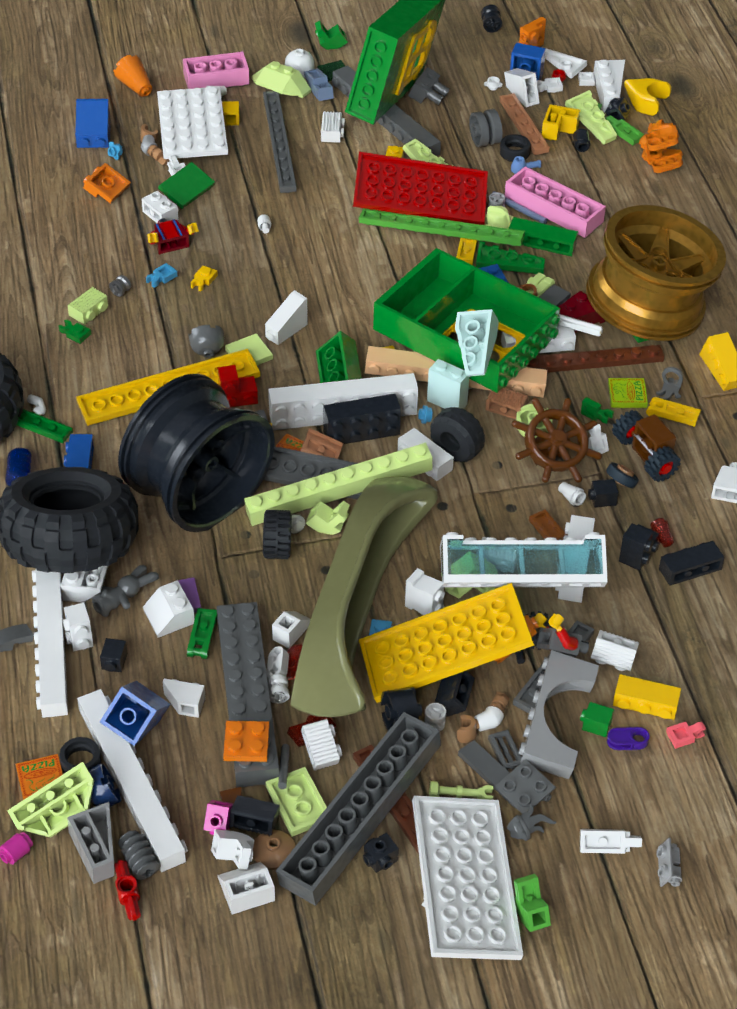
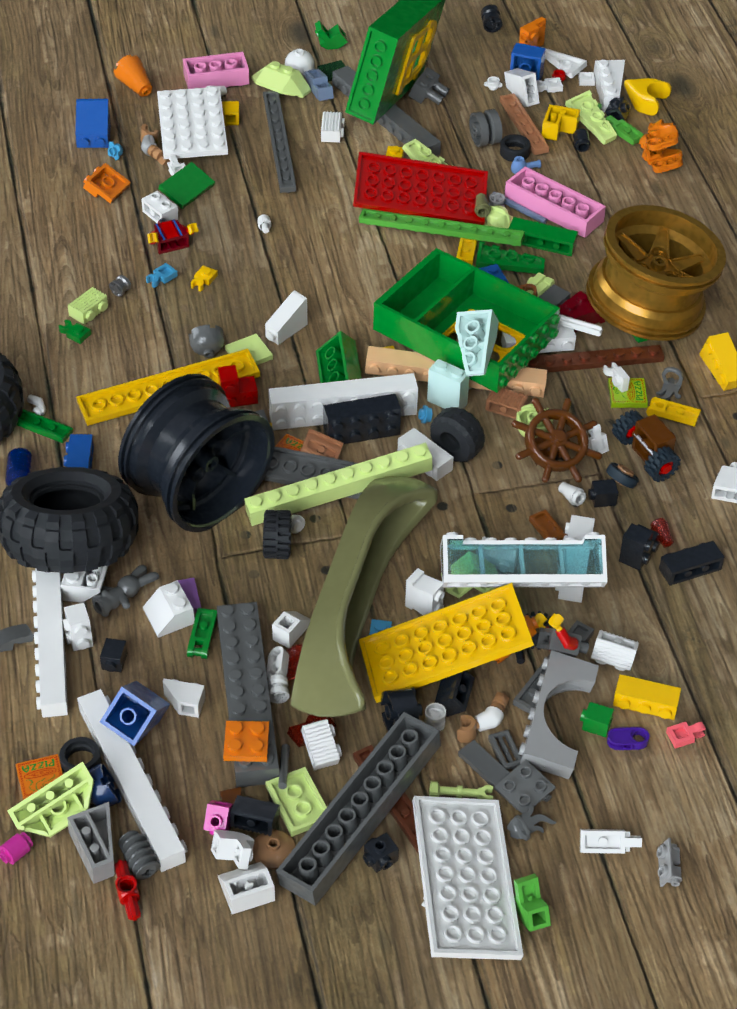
(326, 519): yellowish green brick -> none
(482, 206): none -> olive cone
(593, 411): green plate -> none
(619, 376): none -> white plate

